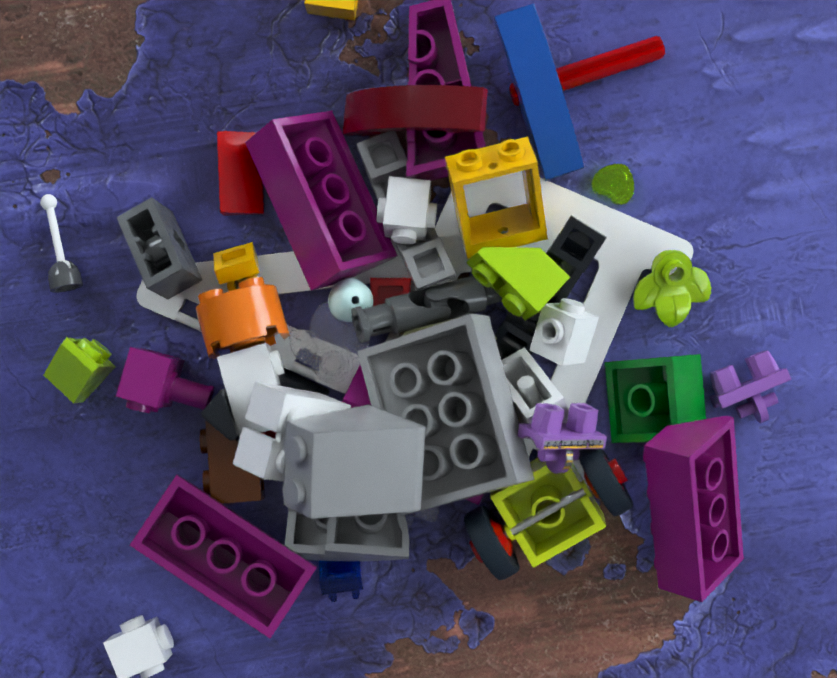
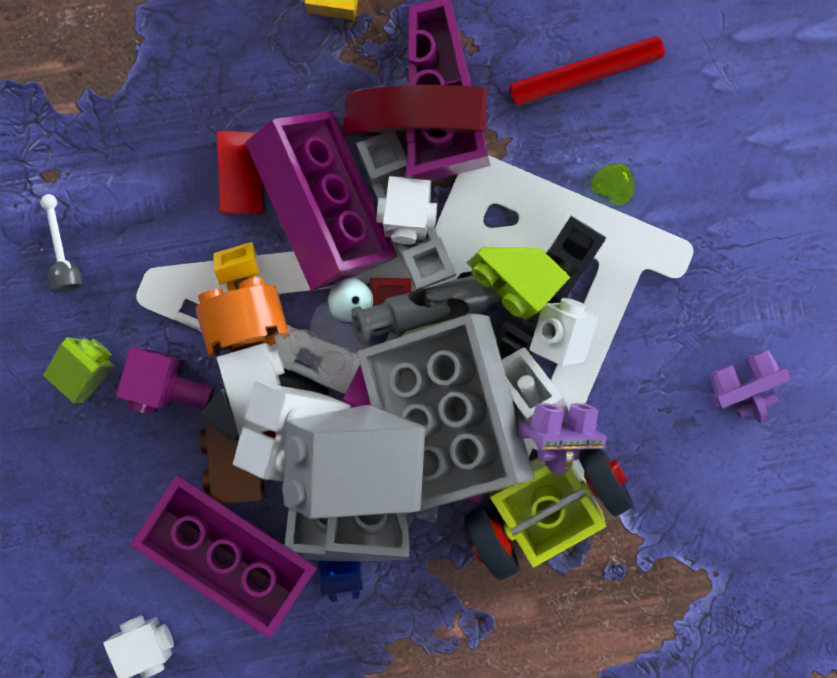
(159, 248): dark grey brick -> none
(522, 222): yellow window -> none
(539, 92): blue slope -> none
(653, 395): green slope -> none
(672, 293): lime plate -> none
(694, 505): magenta slope -> none

